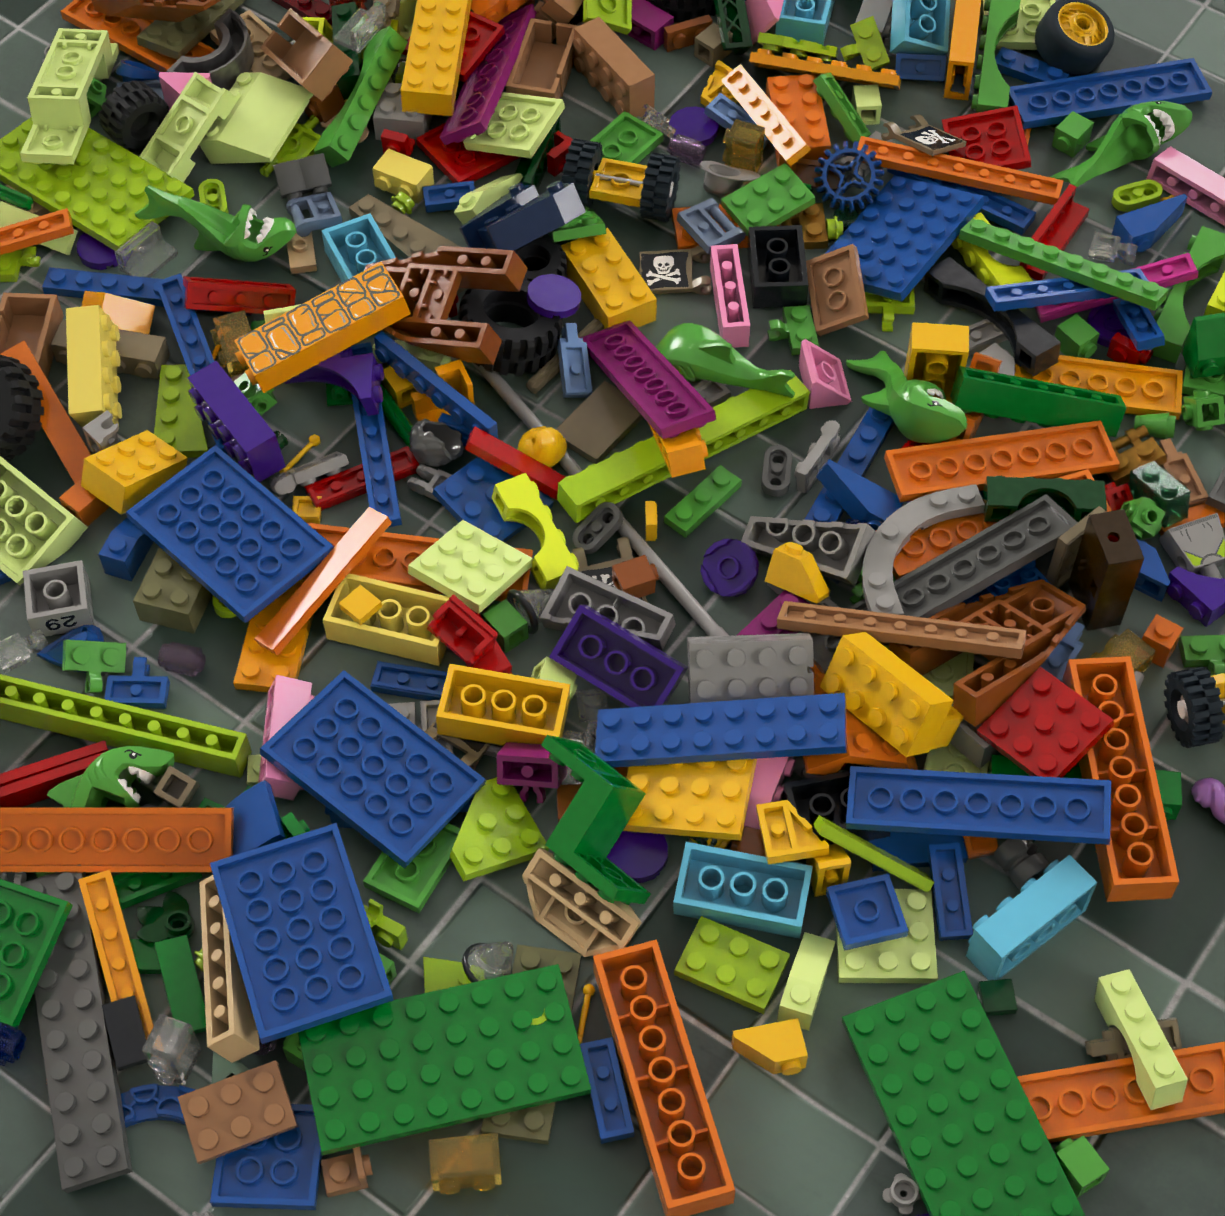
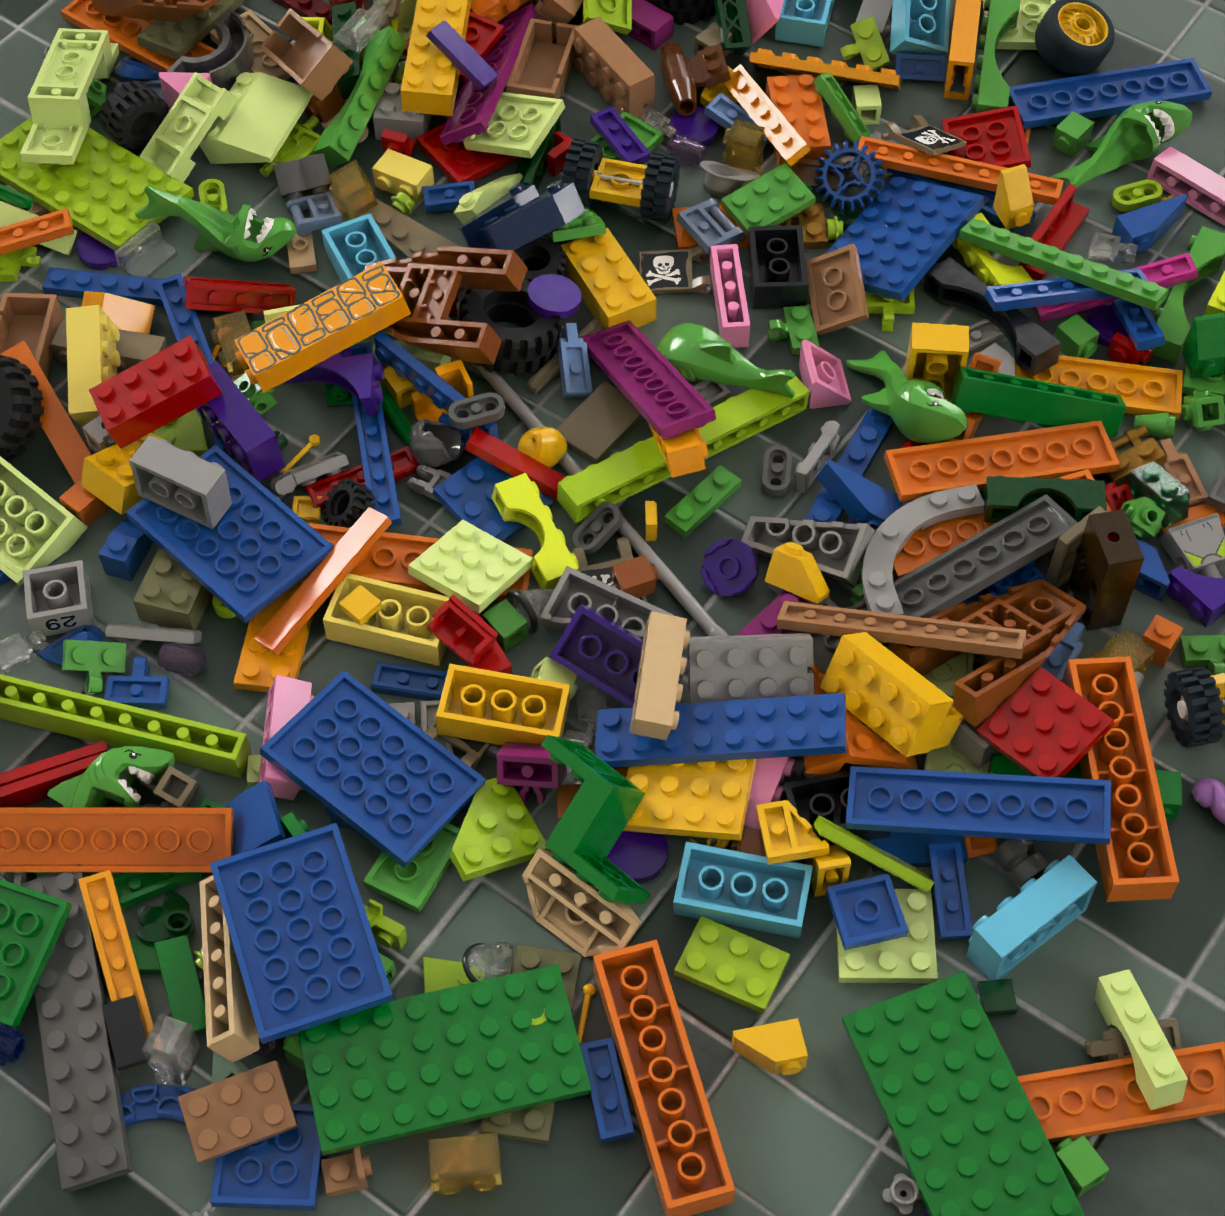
(153, 633): none -> light grey tile
(155, 392): none -> red brick
(181, 481): none -> light grey brick
(346, 503): none -> black tyre
(352, 190): none -> clear yellow brick
(462, 55): none -> dark purple tile
(476, 410): none -> dark grey plate
(619, 136): none -> dark purple plate
(659, 676): none -> tan brick
(684, 33): dark orange plate -> none
(685, 75): none -> reddish brown plate
(778, 43): lime plate -> none
(806, 980): yellowish green slope -> none
(1014, 197): none -> yellow slope
(1026, 68): blue plate -> none

